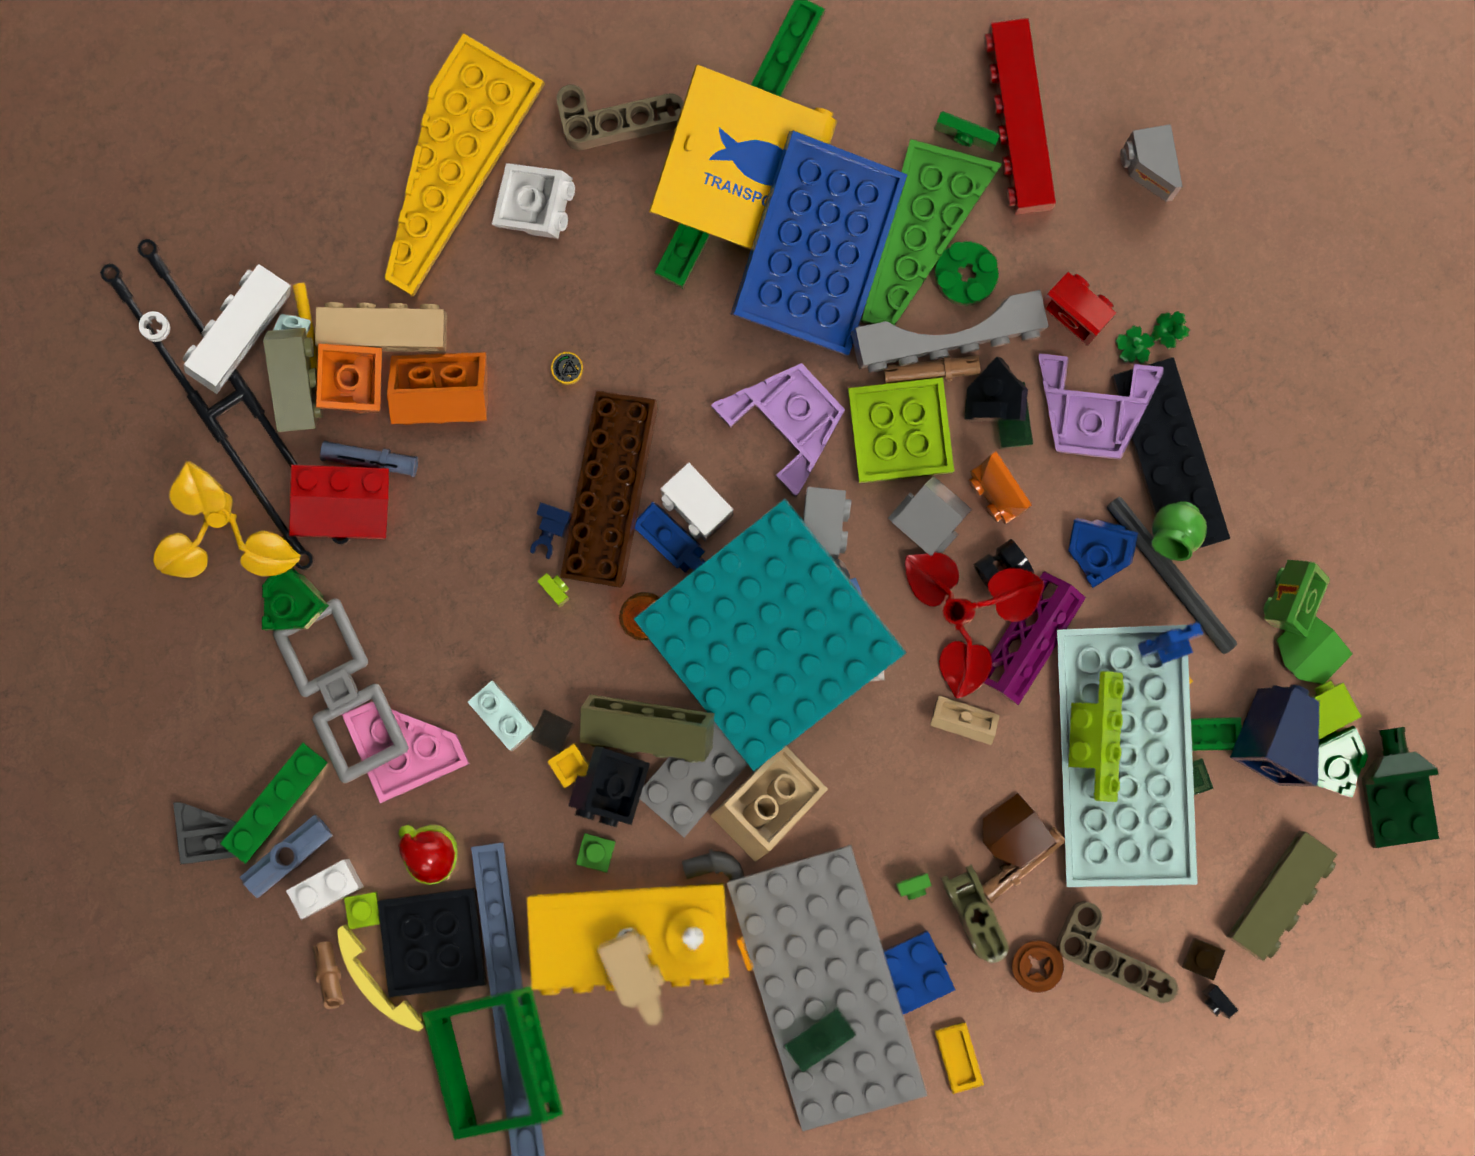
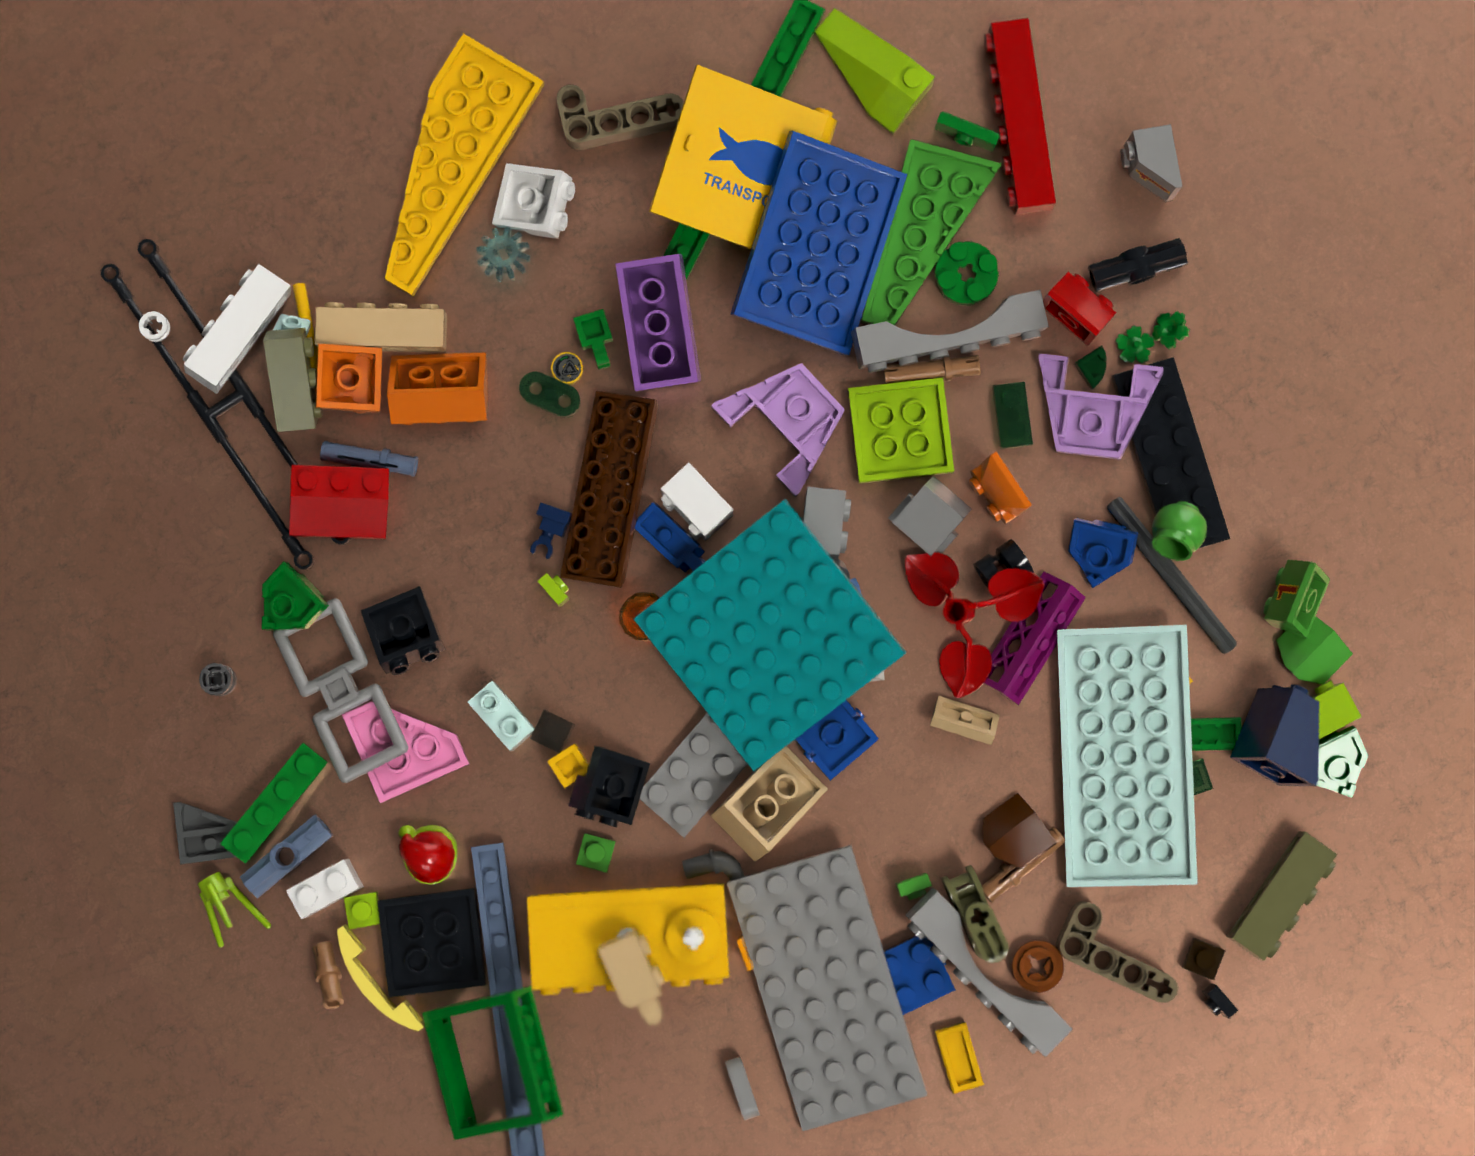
(198, 492): yellow plant -> none
(214, 891): none -> lime plant
(222, 683): none -> flat silver wheel
(403, 631): none -> black plate
(511, 244): none -> clear light blue gear
(550, 395): none -> clear green plate
(594, 333): none -> green plate
(647, 728): olive brick -> none
(658, 322): none -> medium lavender brick
(742, 1088): none -> light grey beam
(820, 1039): clear green plate -> none
(837, 739): none -> blue plate
(878, 73): none -> lime wedge
(942, 926): none -> light grey arch
(996, 395): black plate -> none
(1093, 366): none -> dark green tile
(1096, 736): lime bracket -> none
(1137, 265): none -> black piece
(1172, 643): blue plate -> none
(1399, 794): dark green plate -> none

